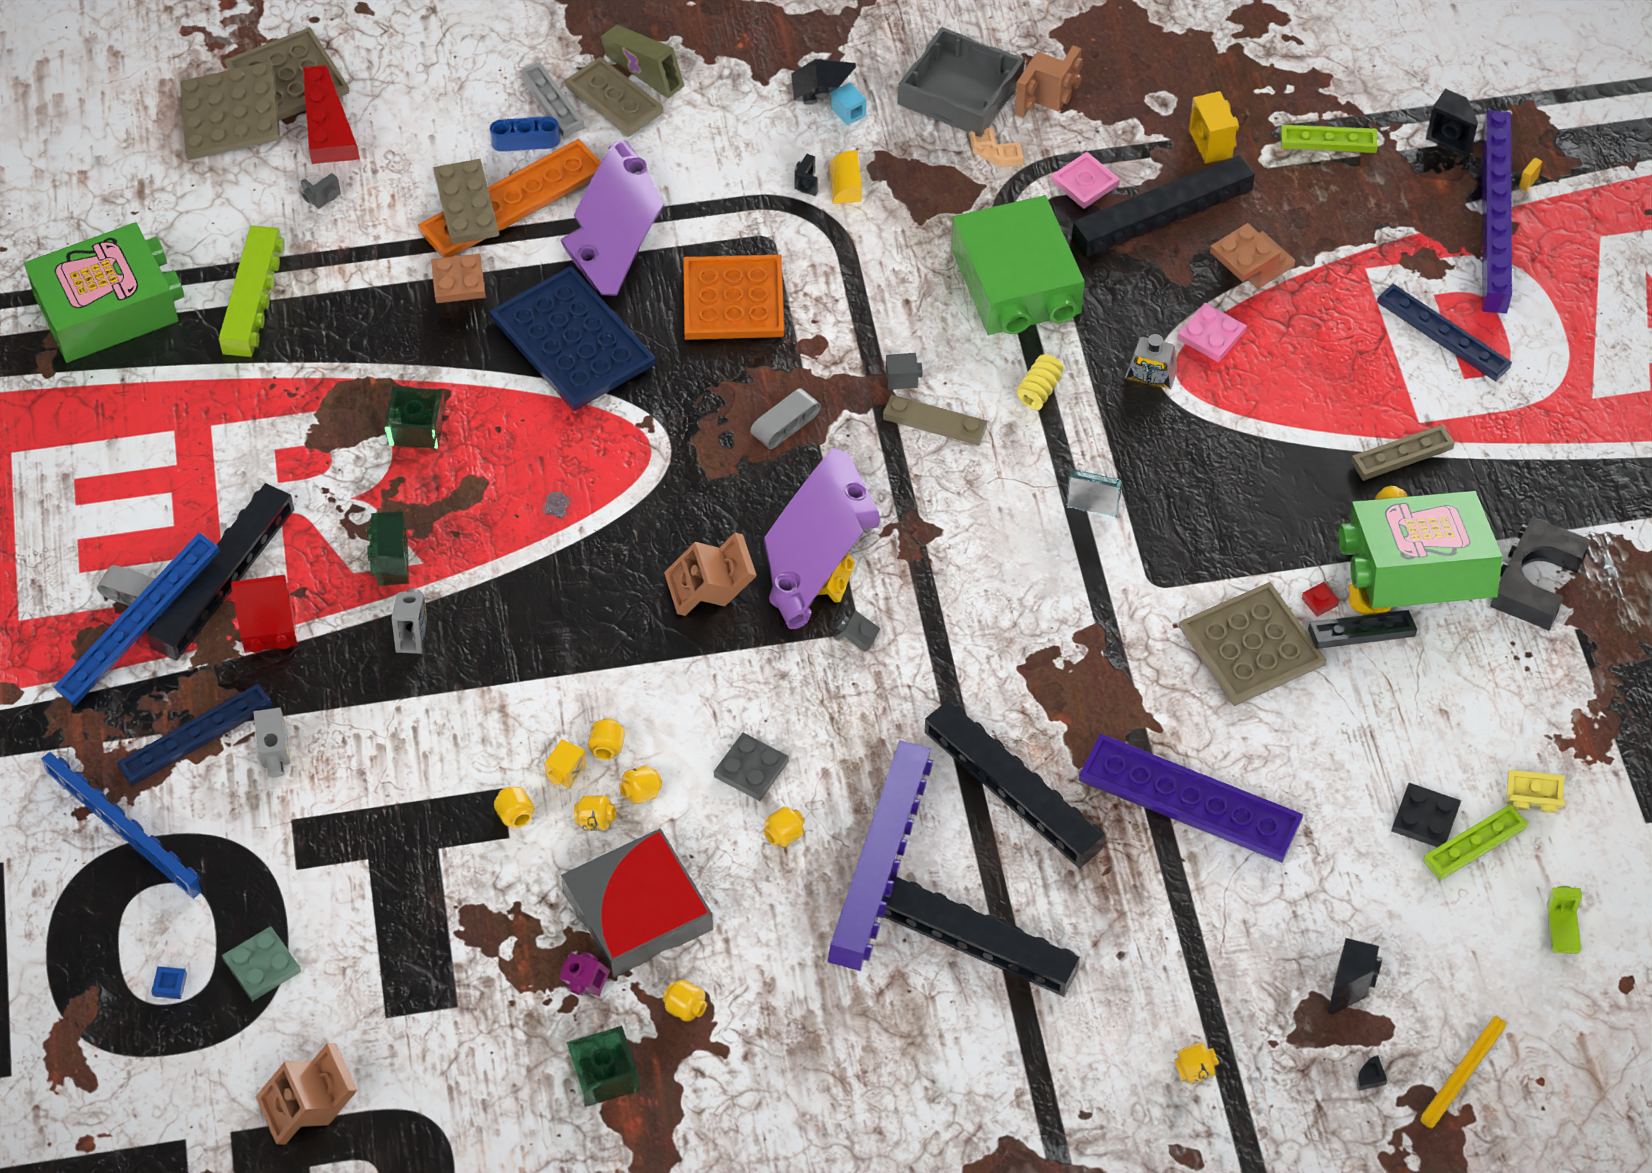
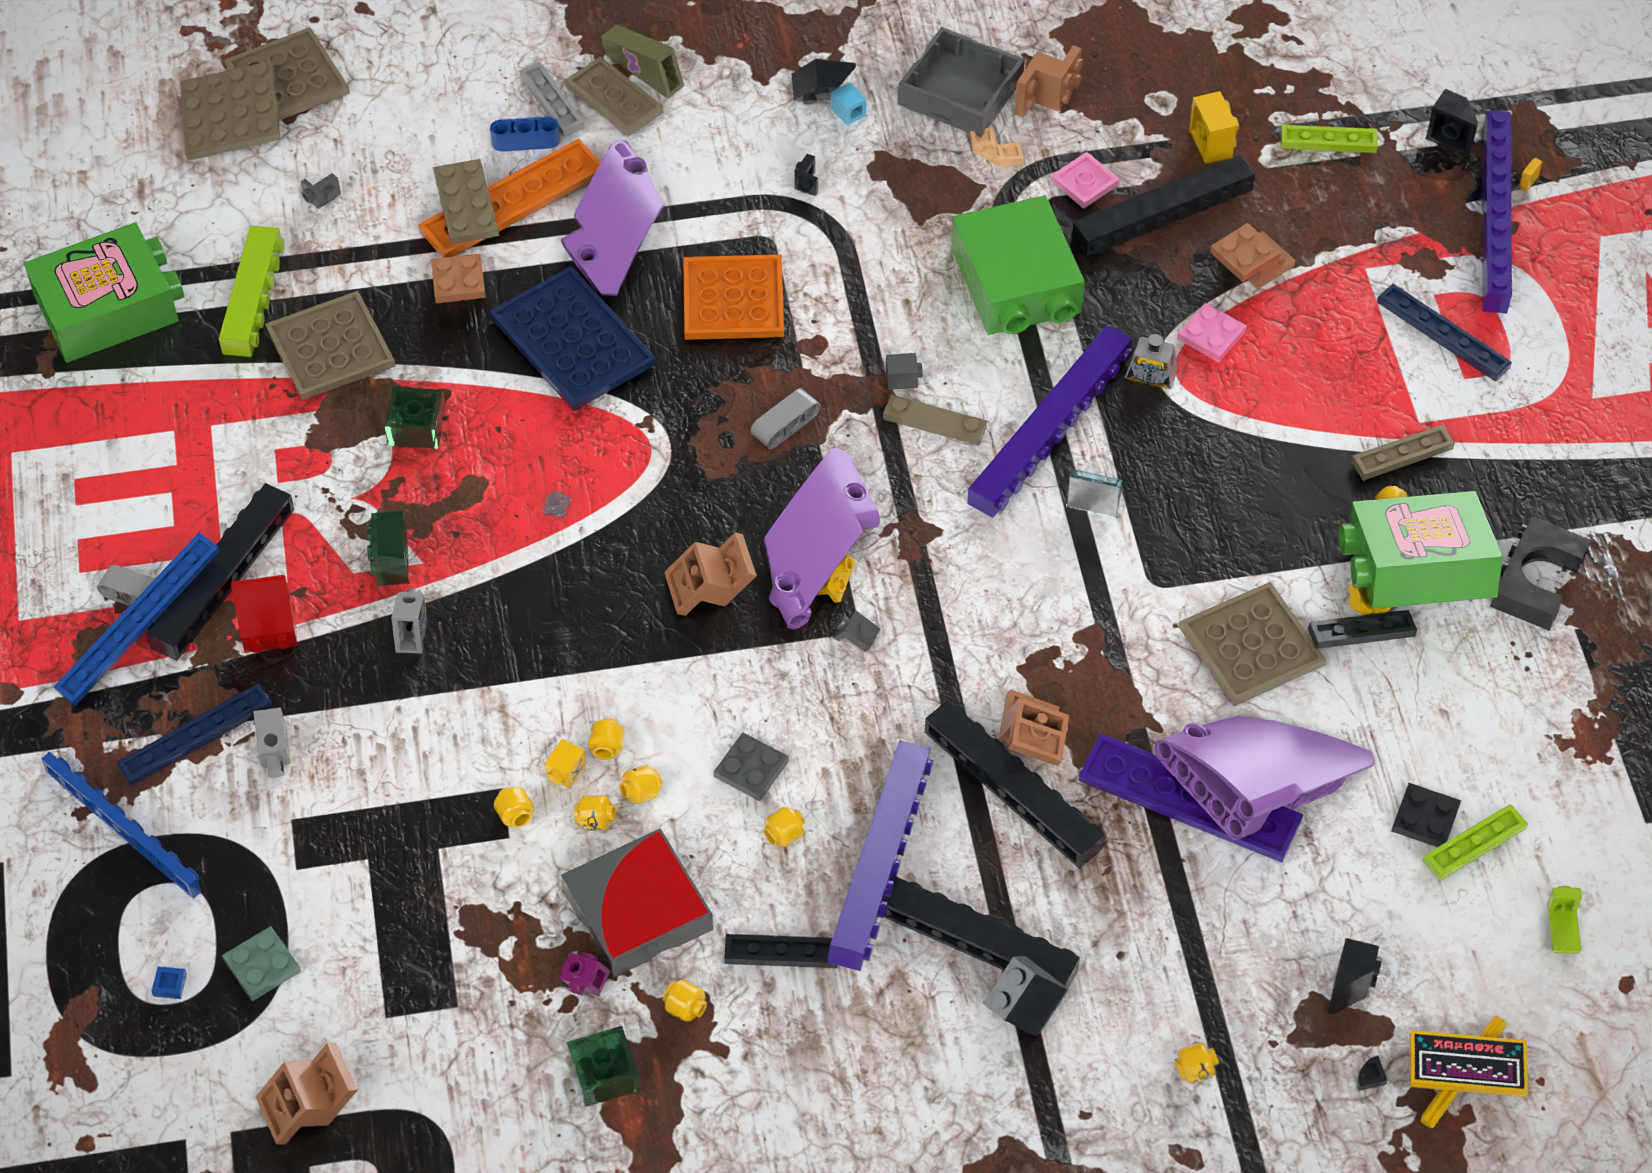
(327, 125): red wedge -> none
(330, 345): none -> dark tan plate
(777, 951): none -> black plate
(845, 178): yellow brick -> none
(1025, 995): none -> black slope
(1033, 727): none -> nougat bracket
(1040, 381): light yellow piece -> none
(1049, 422): none -> dark purple brick
(1255, 765): none -> medium lavender panel
(1320, 599): red plate -> none
(1468, 1063): none -> tile
(1535, 790): light yellow bracket -> none

